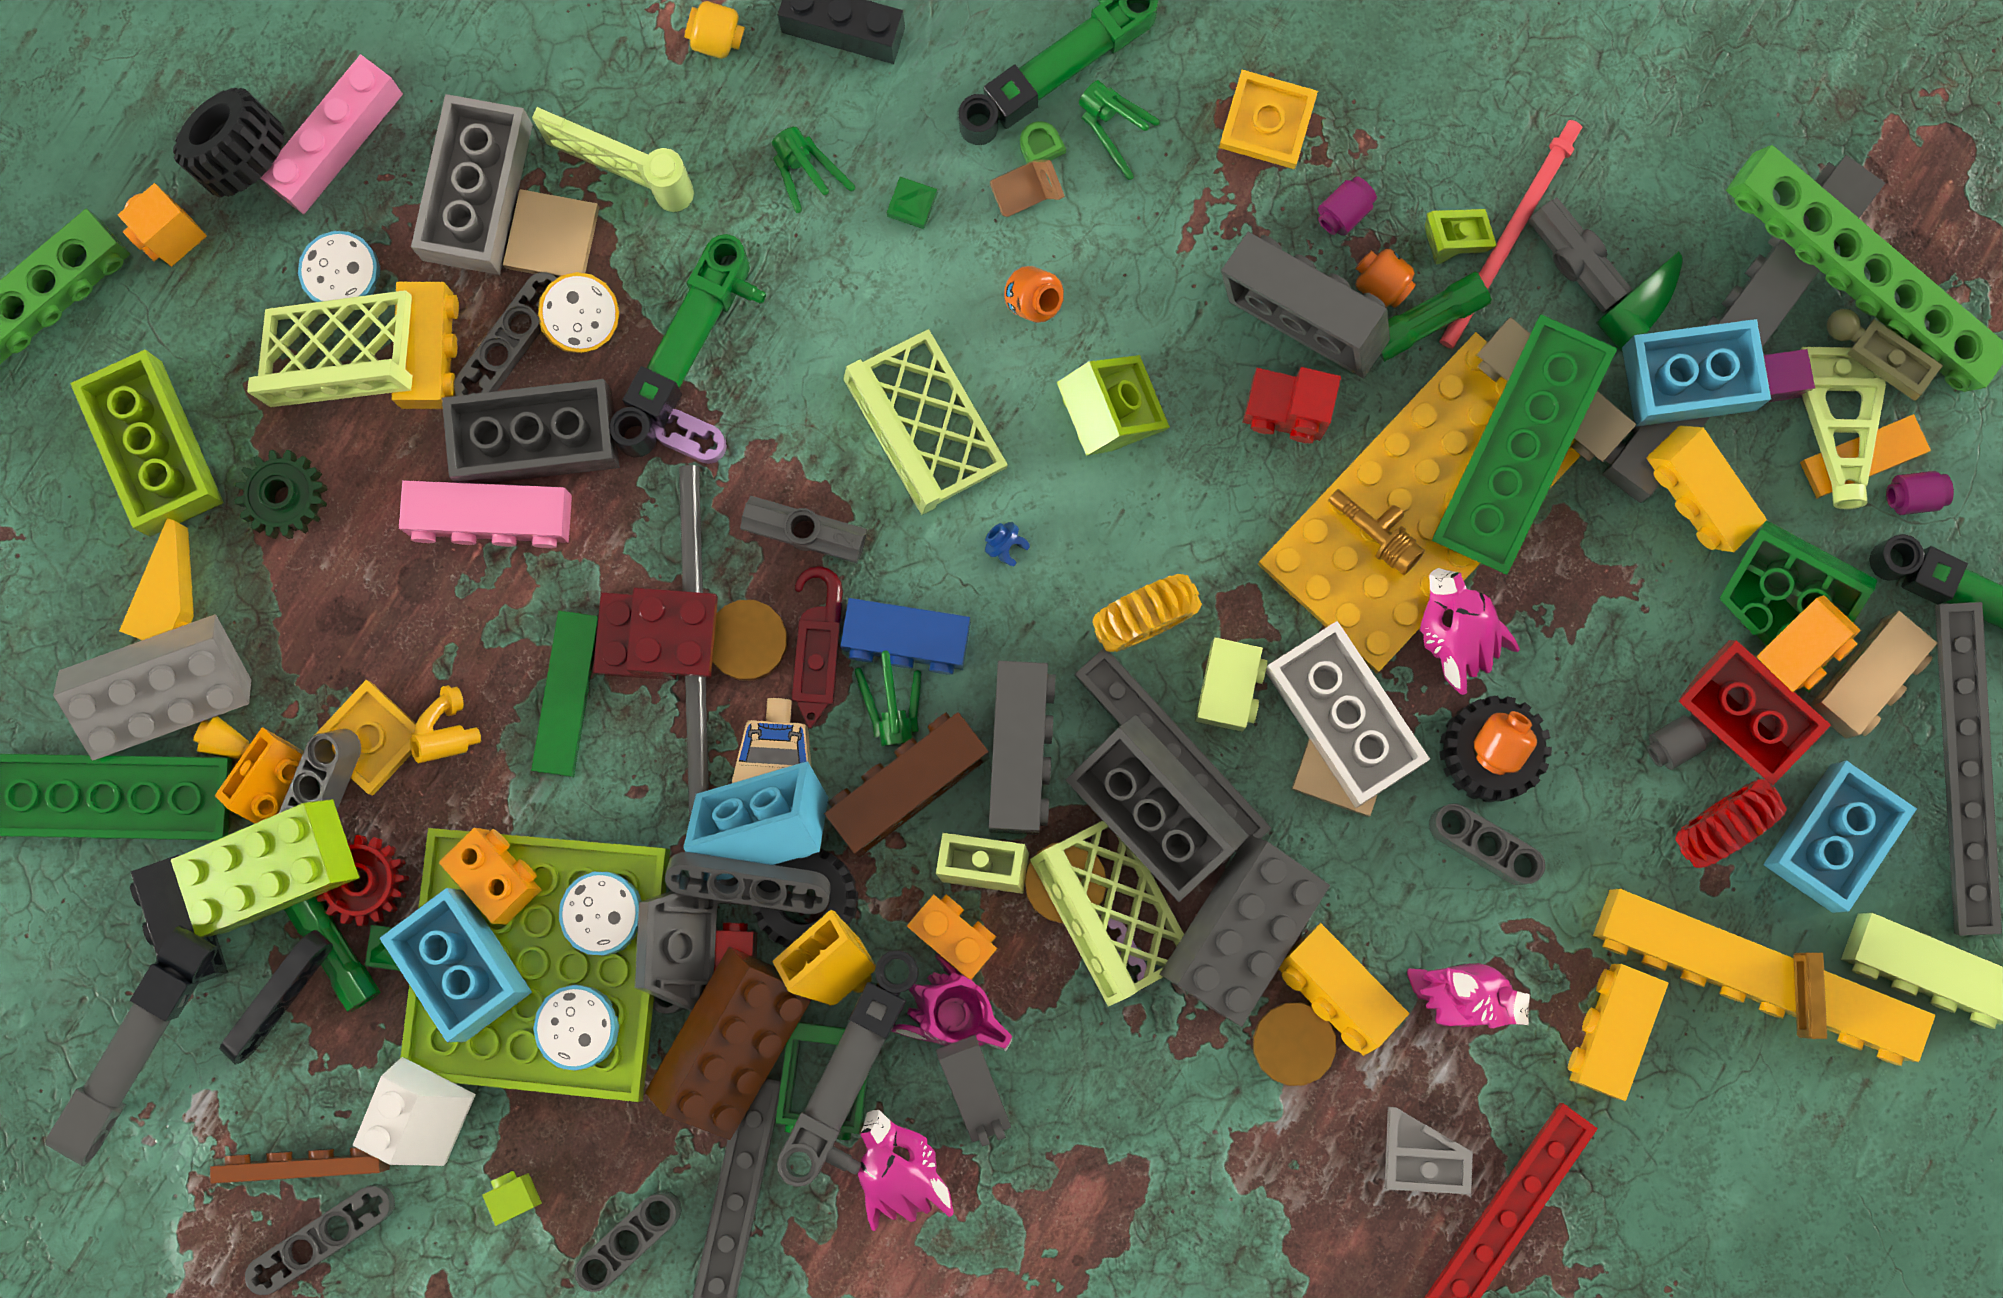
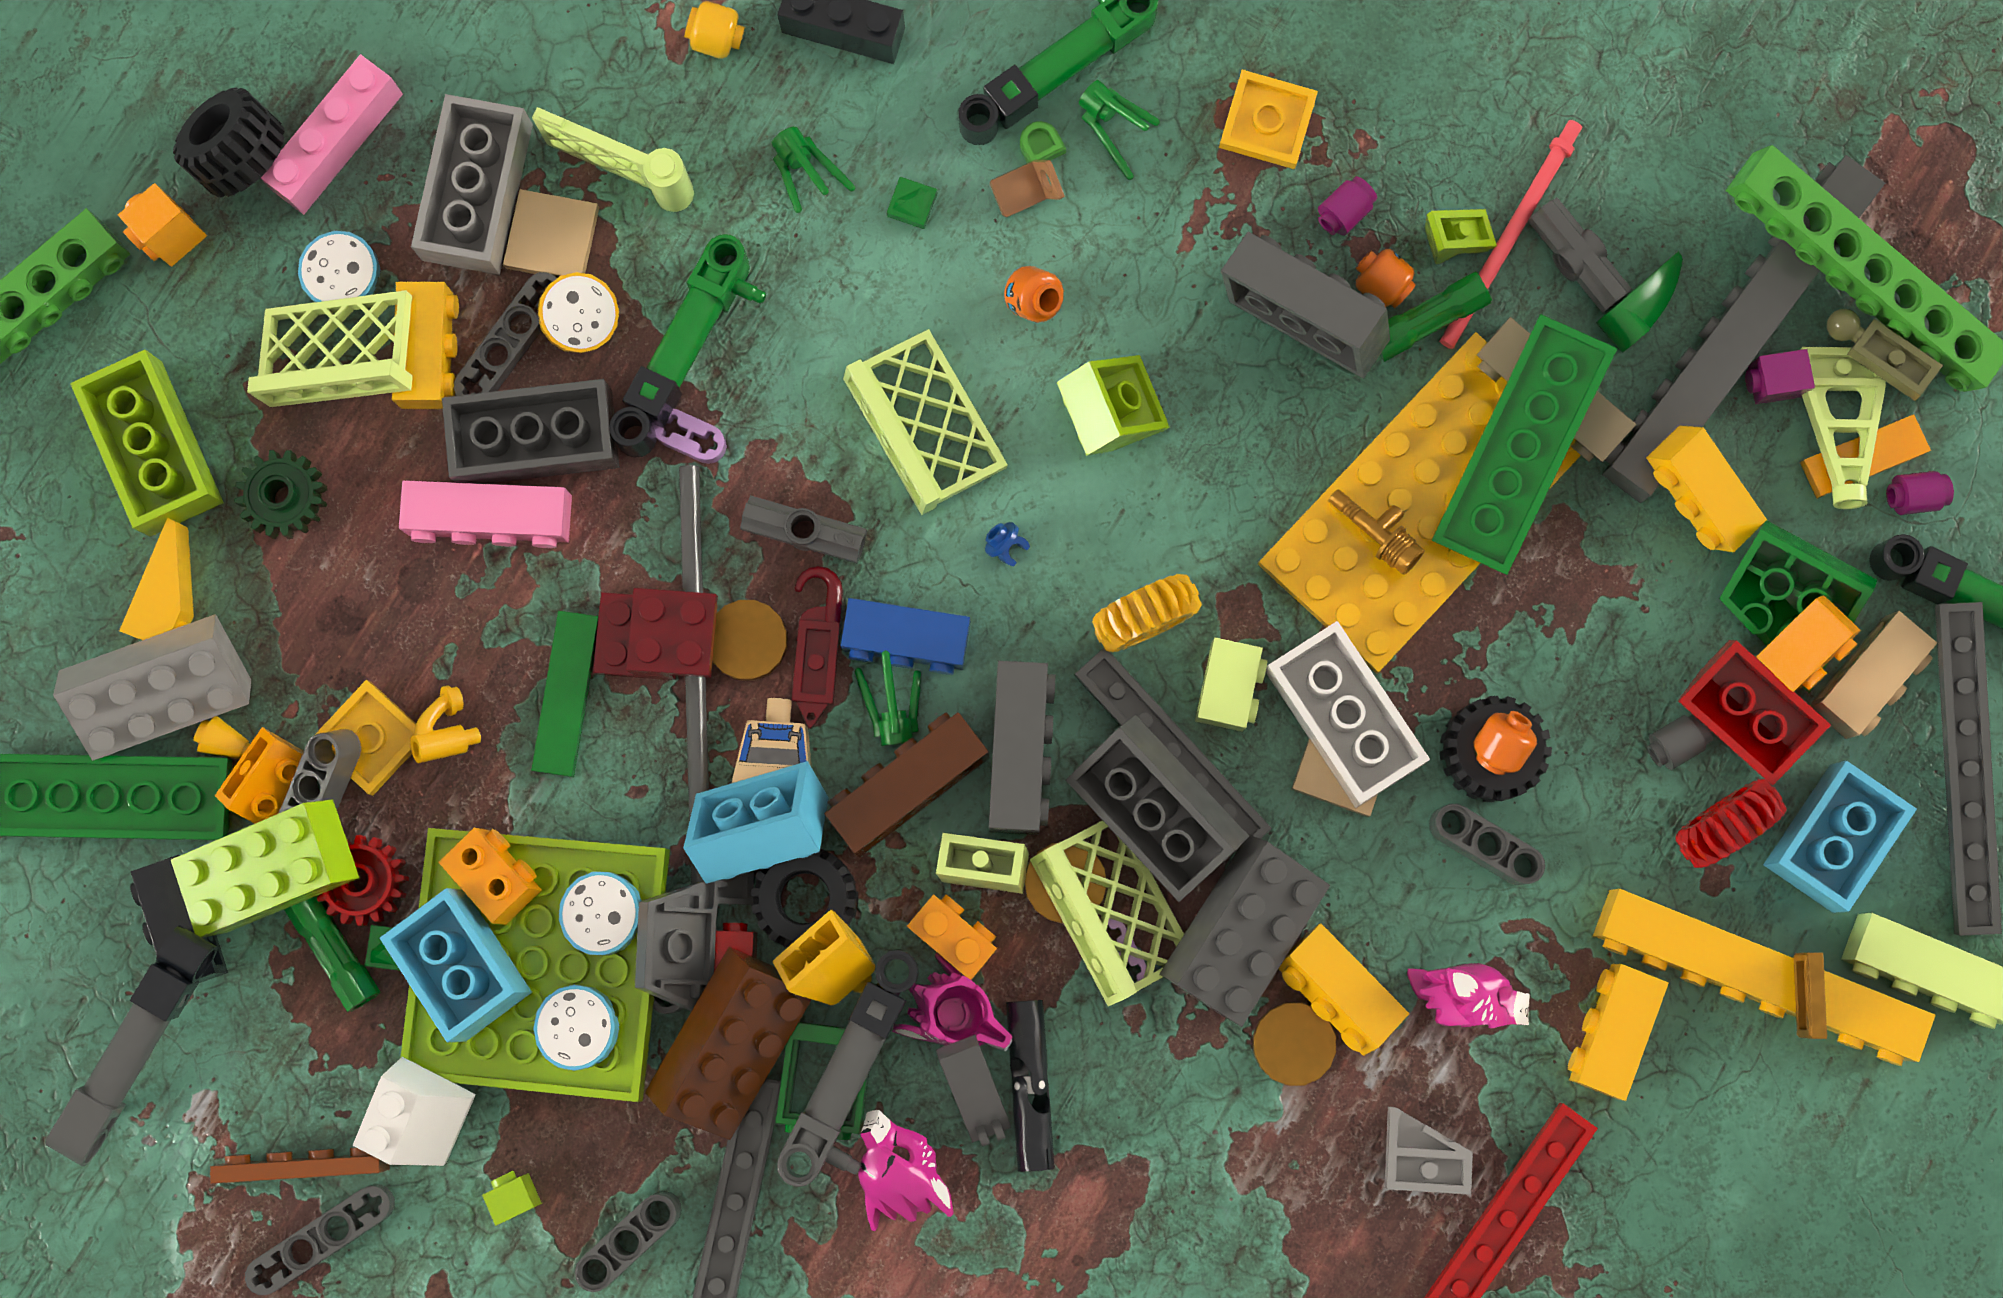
(276, 997): black beam -> none
(747, 889): dark grey beam -> none
(1028, 1055): none -> black piece
(1292, 403): red brick -> none
(1474, 632): dark pink piece -> none
(1696, 372): medium azure brick -> none

